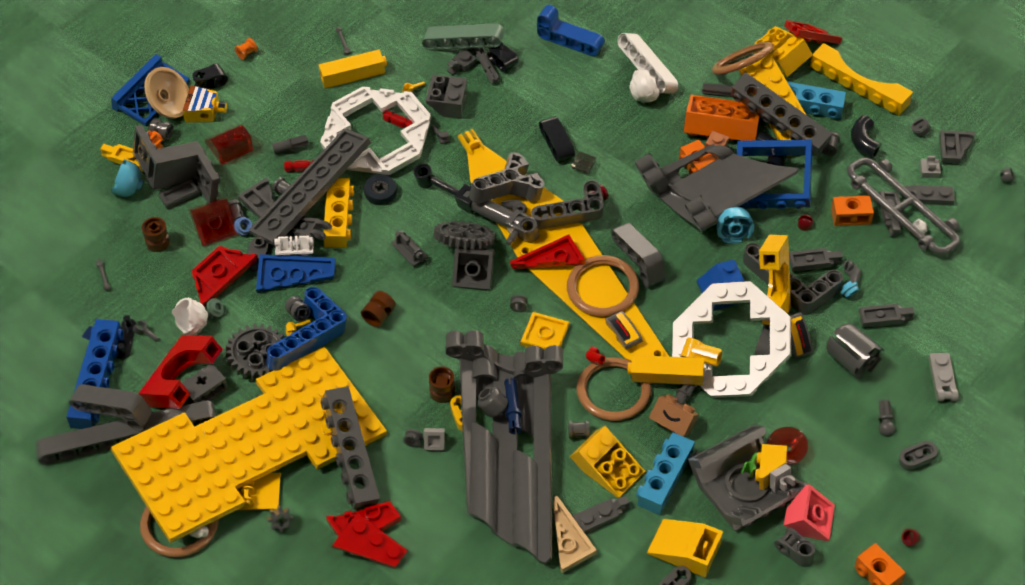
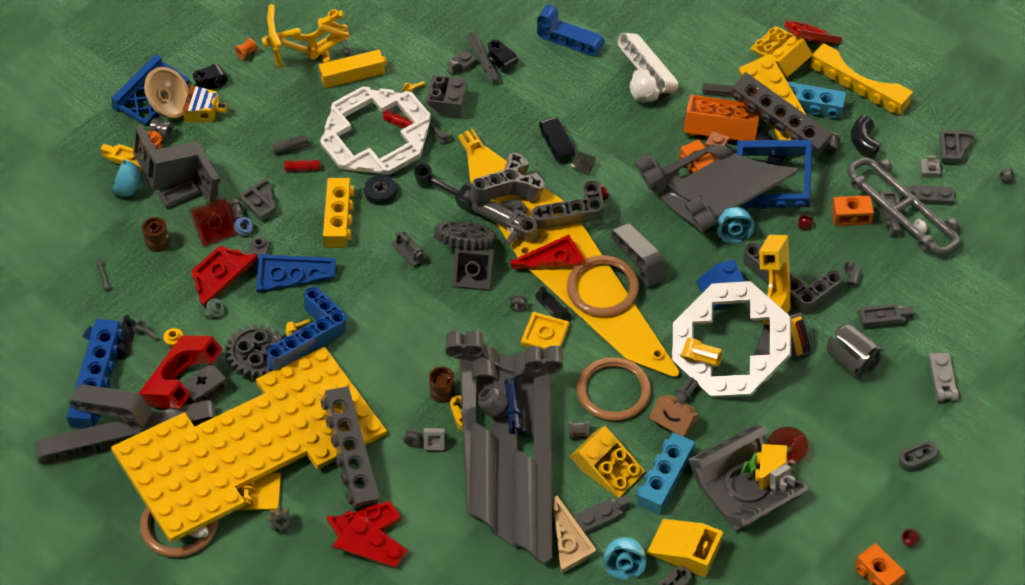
(168, 339): none -> yellow plate
(190, 316): white hair -> none
(230, 143): clear red slope -> none
(280, 185): dark grey bush -> none
(294, 245): white hinge -> none
(297, 308): dark grey wheel -> none
(310, 186): dark grey plate -> none
(310, 227): dark grey hinge -> none
(314, 49): none -> yellow piece
(378, 309): reddish brown wheel -> none
(463, 36): sand green beam -> none
(552, 305): none -> black piece
(594, 356): red arm -> none
(624, 329): slope -> none
(624, 558): none -> medium azure cylinder
(666, 370): yellow brick -> none
(764, 49): medium nougat wedge -> none
(793, 545): dark grey piece -> none
(810, 514): coral slope -> none
(814, 259): dark grey hinge -> none
(849, 289): medium azure plate -> none
(886, 428): dark grey axle -> none
(920, 127): dark grey tile -> none

